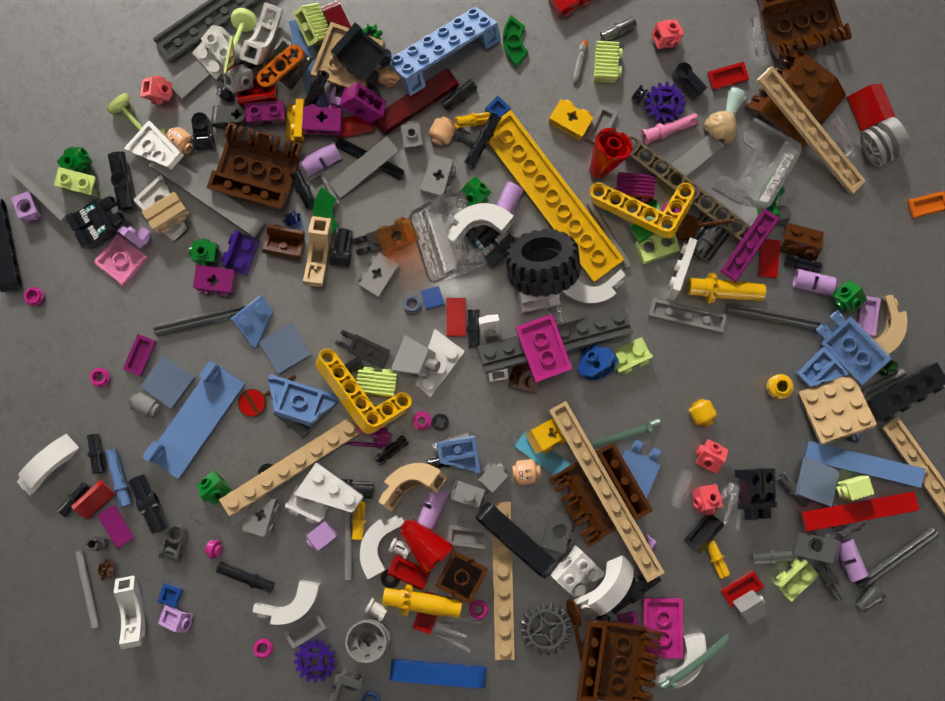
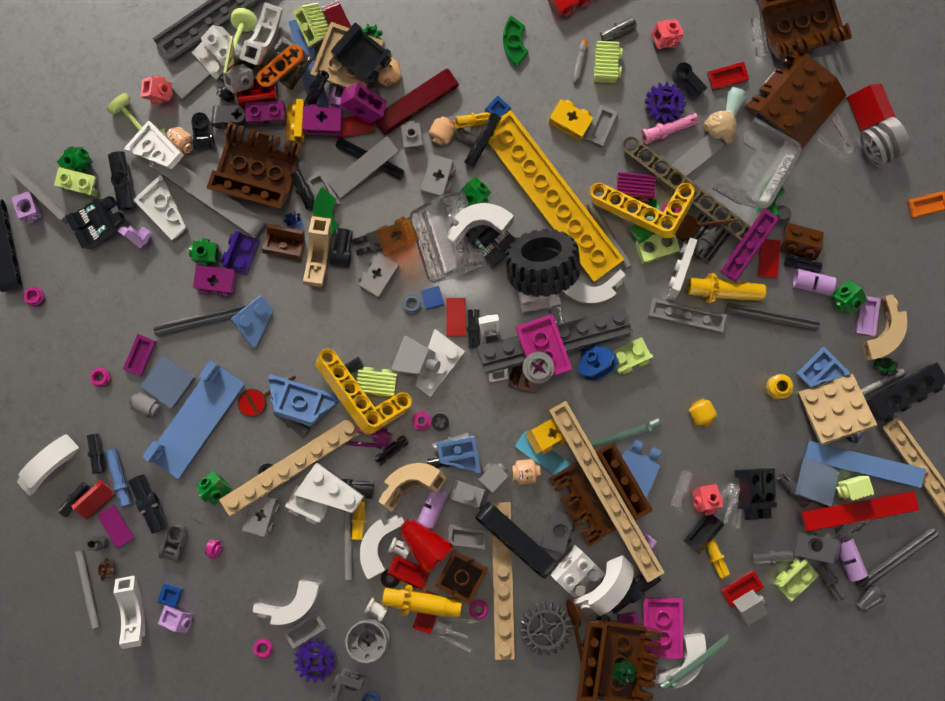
(120, 259): bright pink tile -> none
(166, 213): tan brick -> none
(243, 576): black pin -> none
(285, 348): sand blue tile -> none
(320, 159): lavender pin -> none
(321, 536): lavender brick -> none
(364, 349): black hinge -> none
(438, 673): blue beam -> none
(440, 44): medium blue bracket -> none
(459, 95): black pin -> none
(510, 197): lavender pin -> none
(547, 366): none -> light grey gear
(609, 152): red cone -> none
(620, 669): none -> dark green plant
(639, 94): black bush -> none
(711, 456): coral brick -> none
(810, 130): tan plate -> none
(853, 347): medium blue tile -> none

